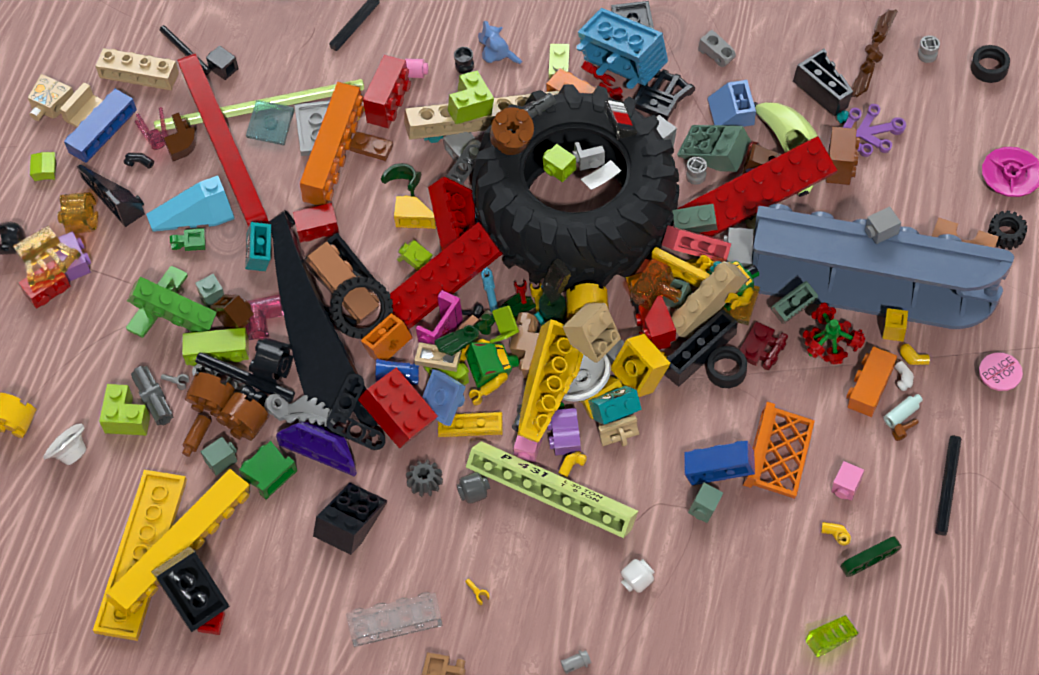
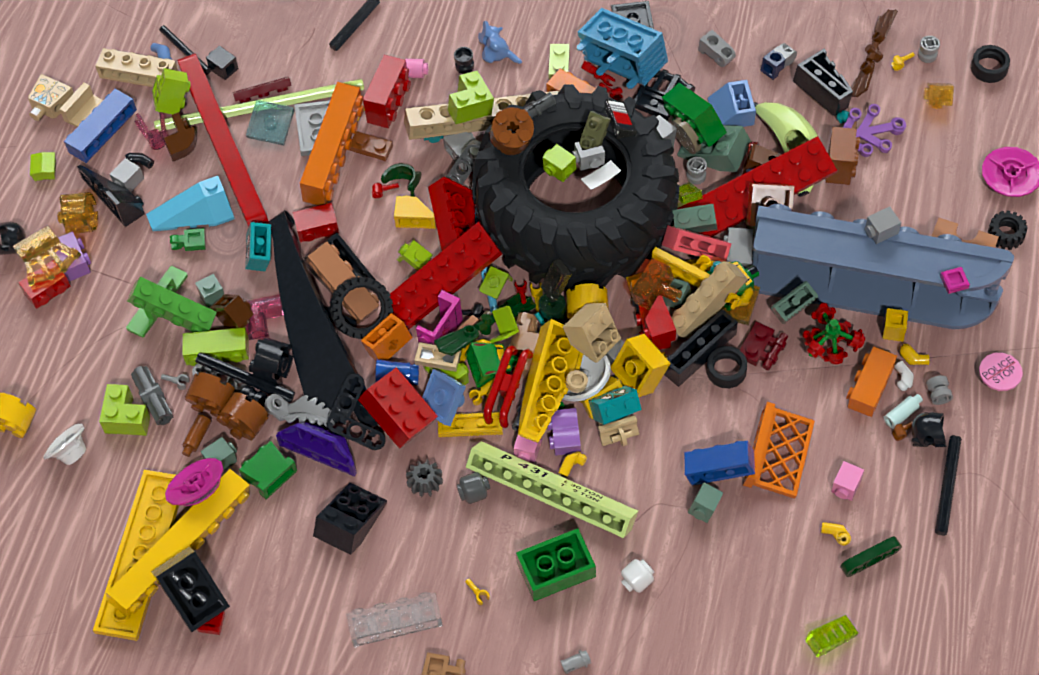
(127, 175): none -> brick
(161, 50): none -> medium blue arm
(170, 91): none -> lime brick
(195, 482): none -> dark pink piece
(262, 90): none -> dark red plate
(377, 189): none -> red hand
(494, 282): none -> lime bracket
(505, 385): none -> red piece
(556, 564): none -> green brick
(576, 381): none -> tan tile
(594, 130): none -> olive hips
(686, 136): none -> dark tan tile
(689, 193): none -> clear neon green tile
(696, 111): none -> green brick
(766, 195): none -> brick
(777, 60): none -> dark blue leg
(898, 61): none -> yellow hand
(928, 430): none -> black helmet
(938, 95): none -> clear yellow brick
(939, 388): none -> light grey wheel
(954, 280): none -> dark pink tile

